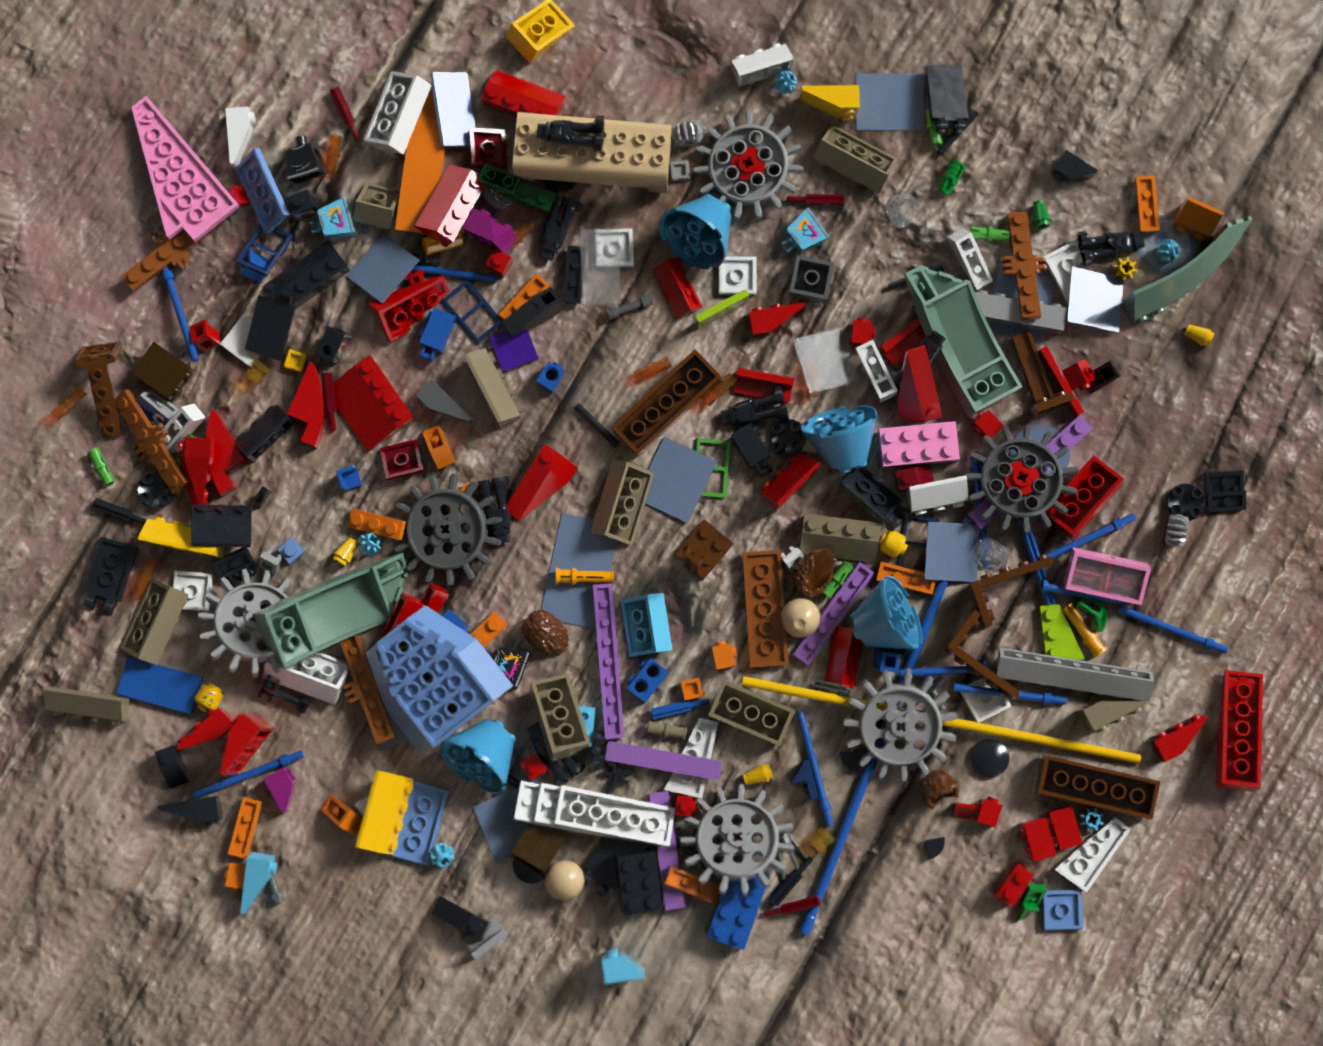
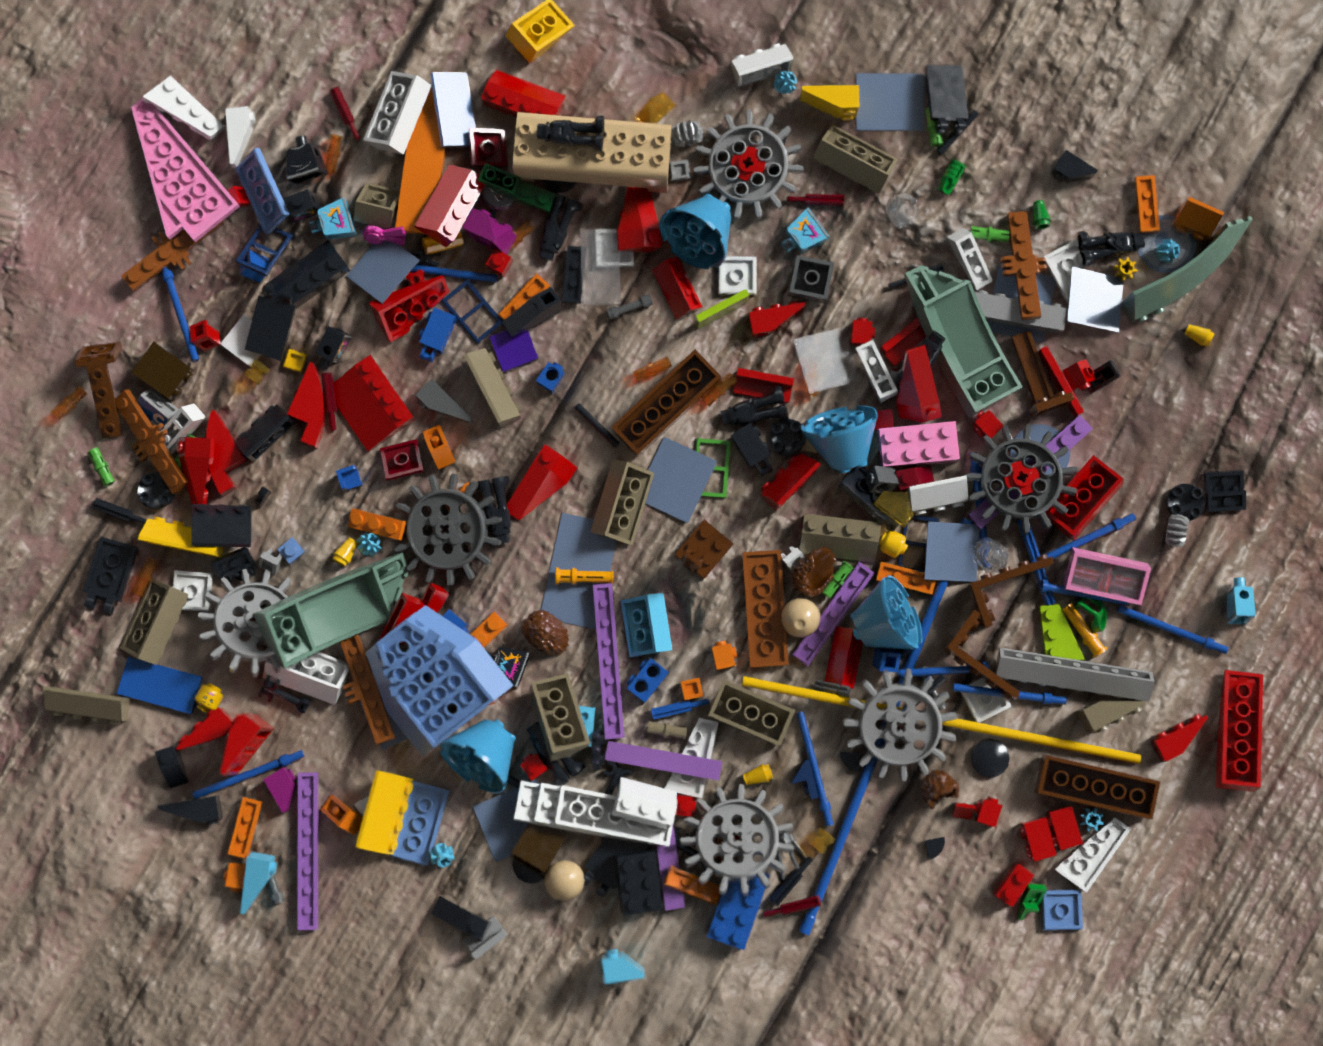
(184, 108): none -> white wing
(308, 851): none -> medium lavender plate
(376, 235): none -> dark pink piece
(638, 223): none -> red wedge
(645, 803): none -> white slope
(656, 109): none -> clear yellow slope
(881, 479): none -> dark grey brick
(884, 419): none -> red slope
(896, 505): none -> clear yellow slope
(1240, 603): none -> medium azure torso

